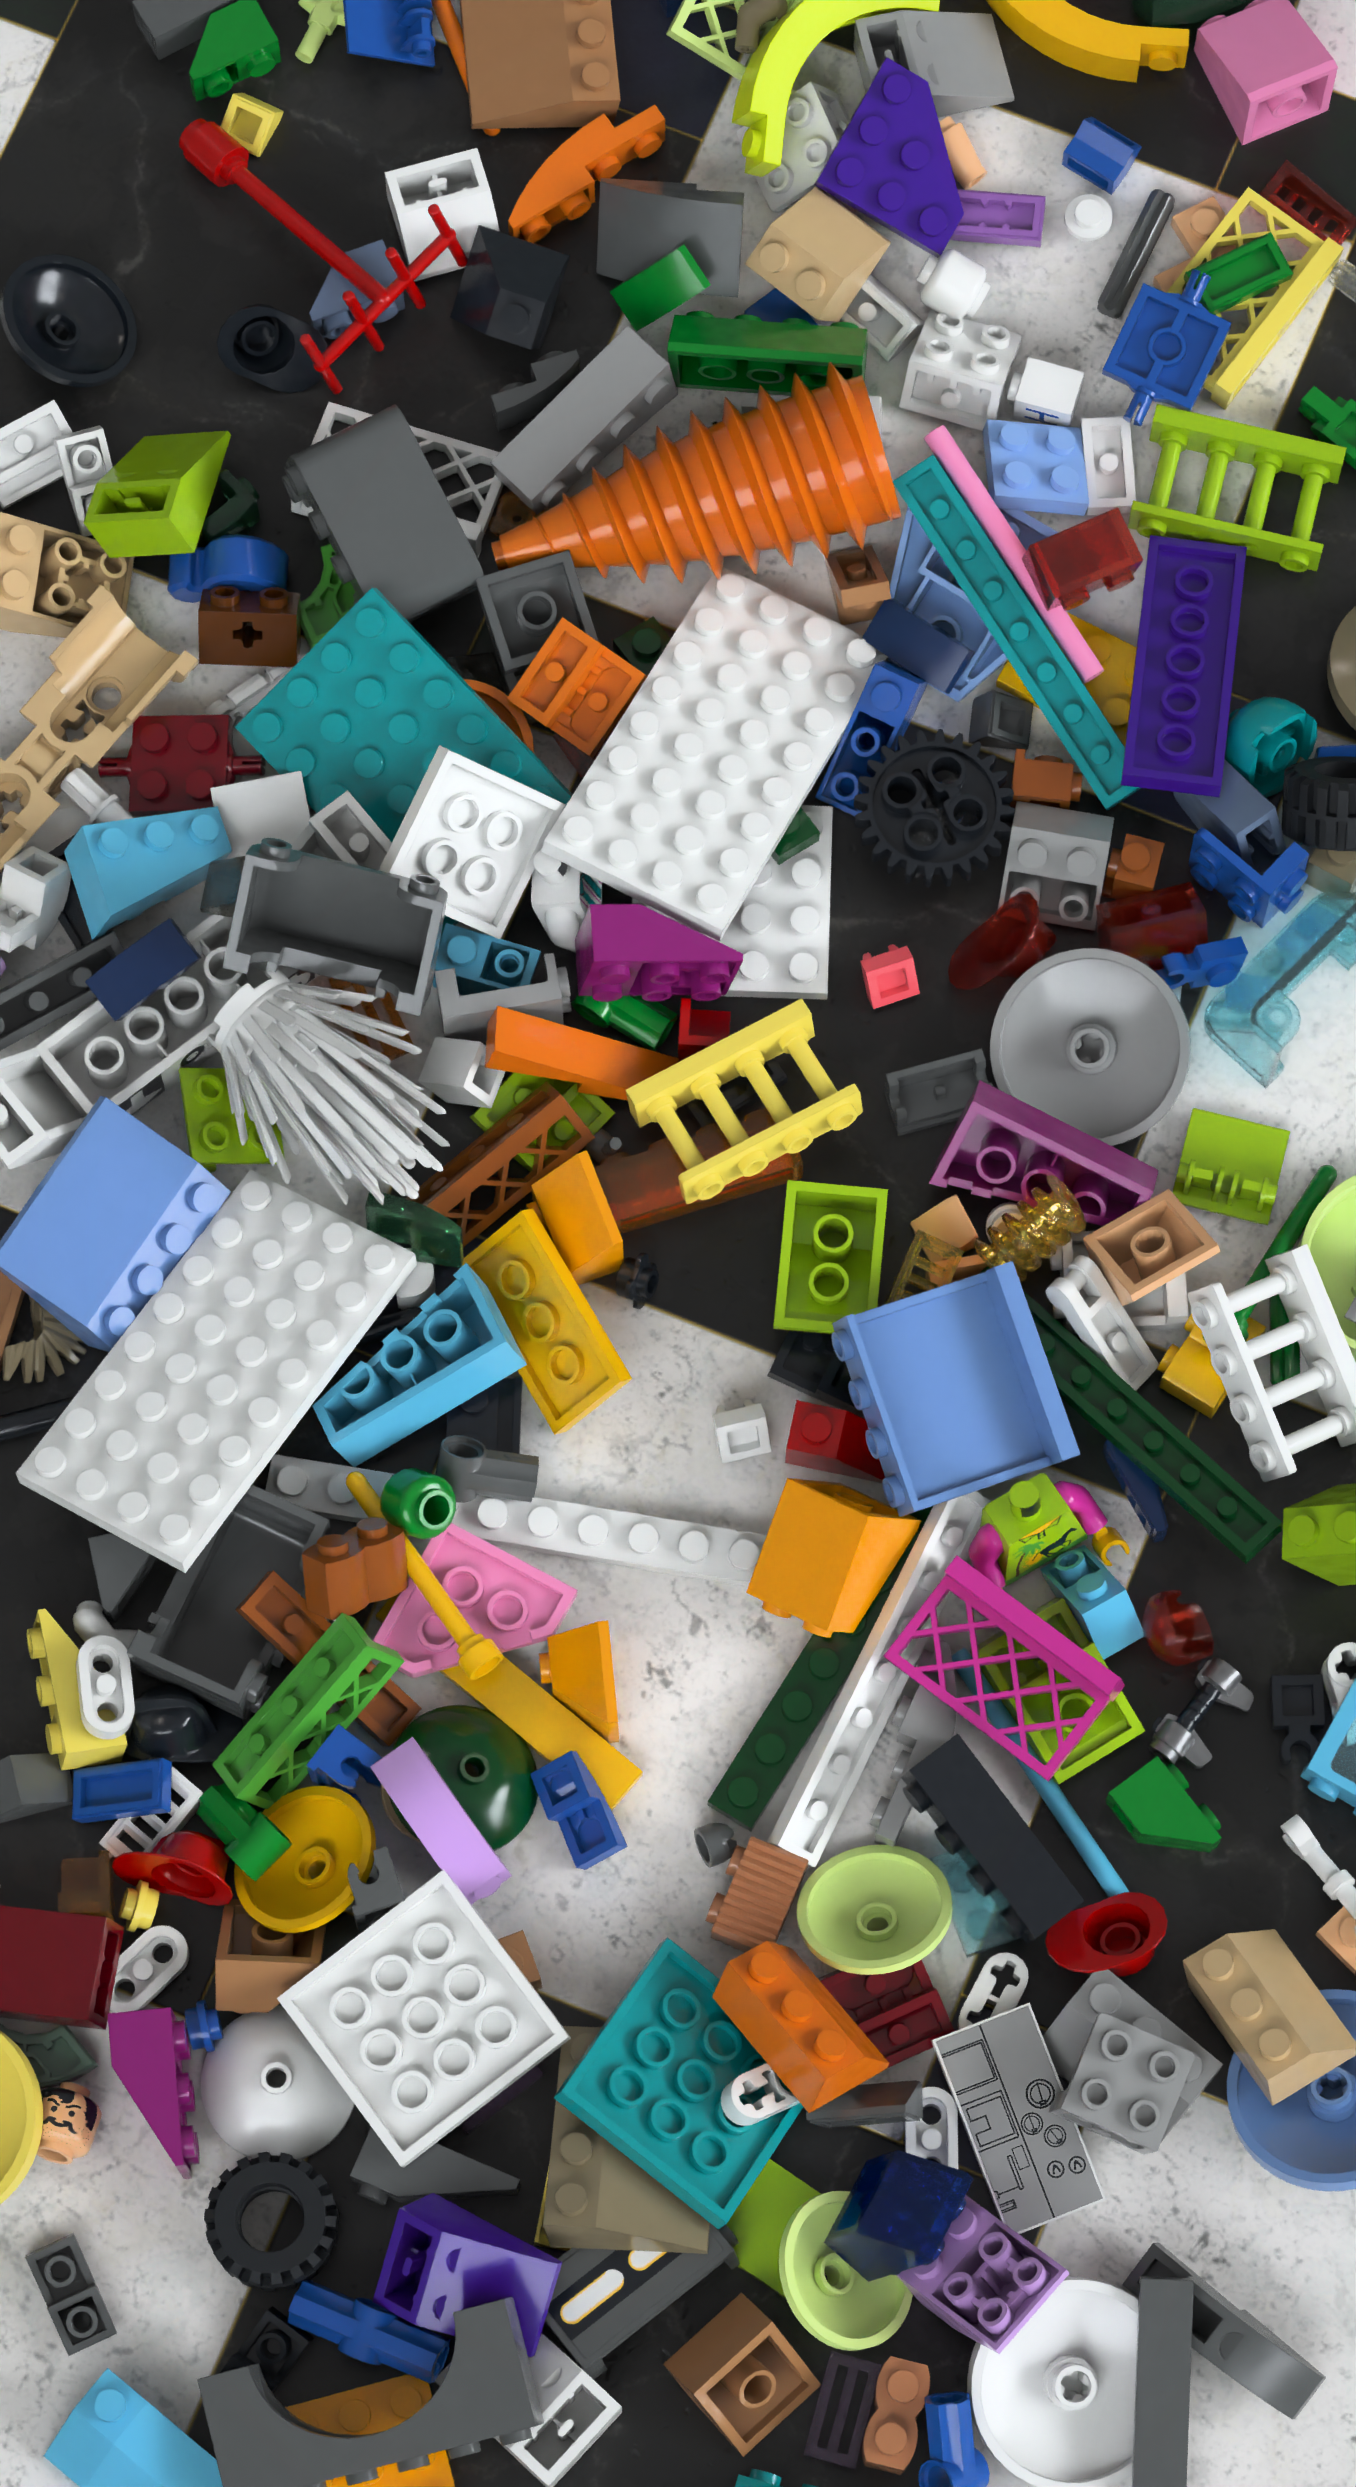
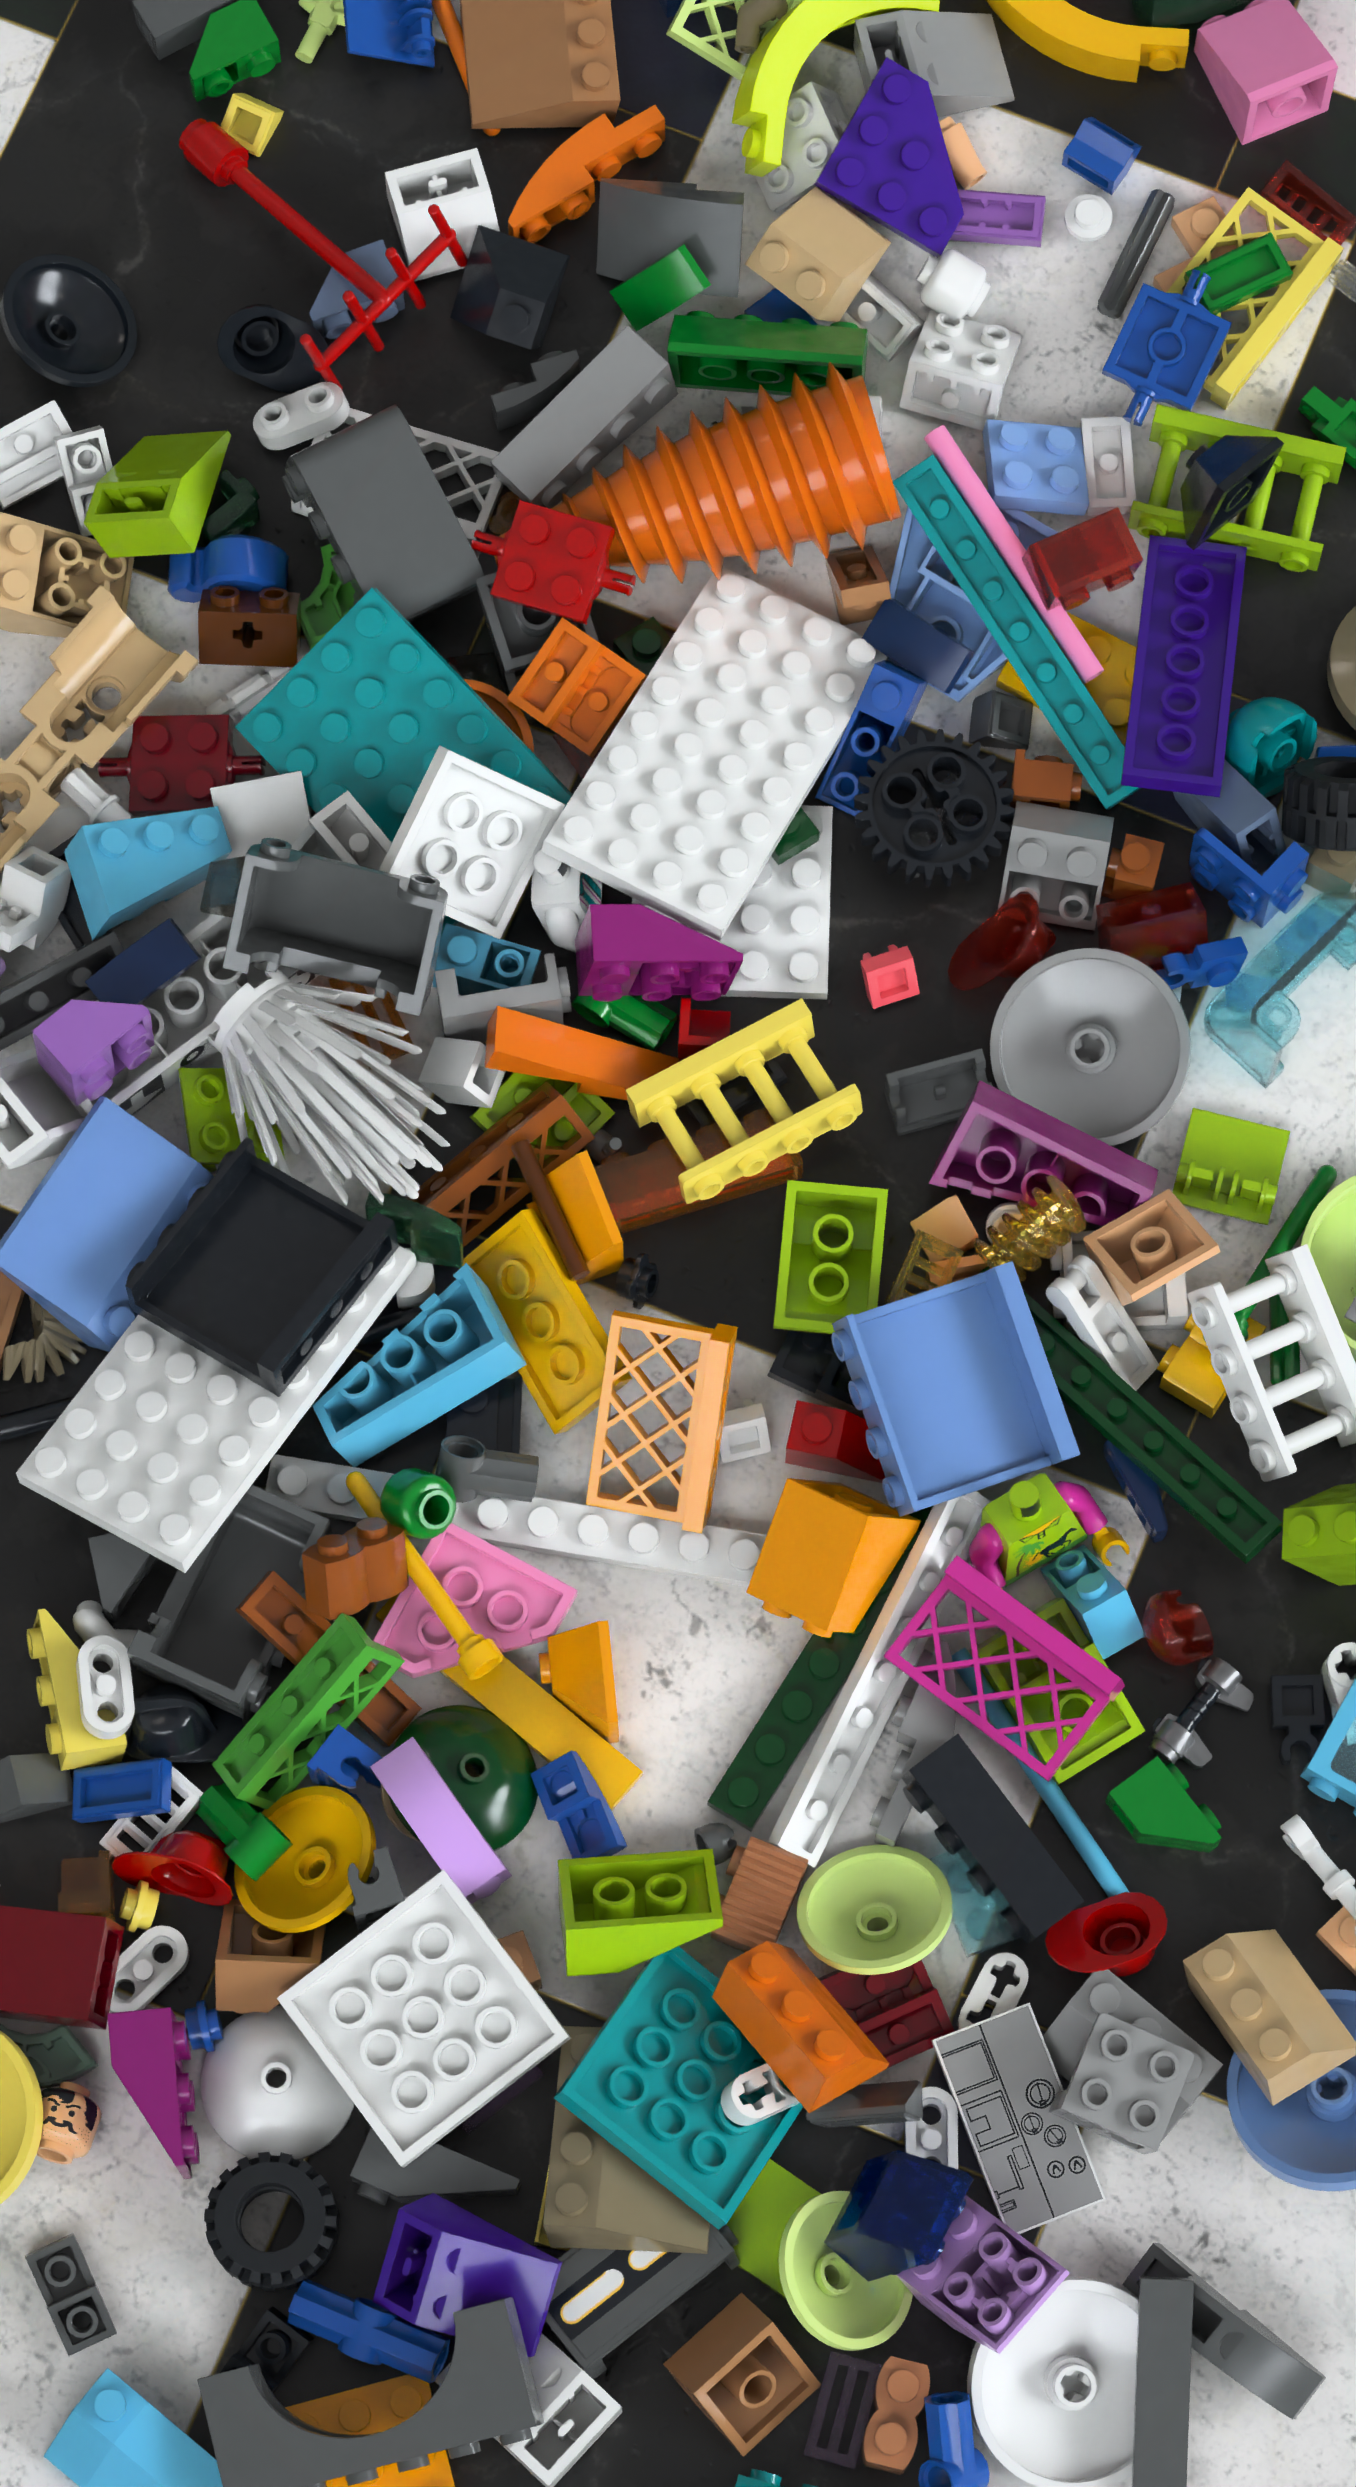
(91, 1044): none -> medium lavender slope
(259, 1269): none -> black panel
(301, 416): none -> white plate
(550, 1210): none -> reddish brown bar
(553, 562): none -> red plate
(634, 1907): none -> lime slope
(704, 1428): none -> light orange fence
(1045, 393): white brick -> none
(1224, 482): none -> black slope

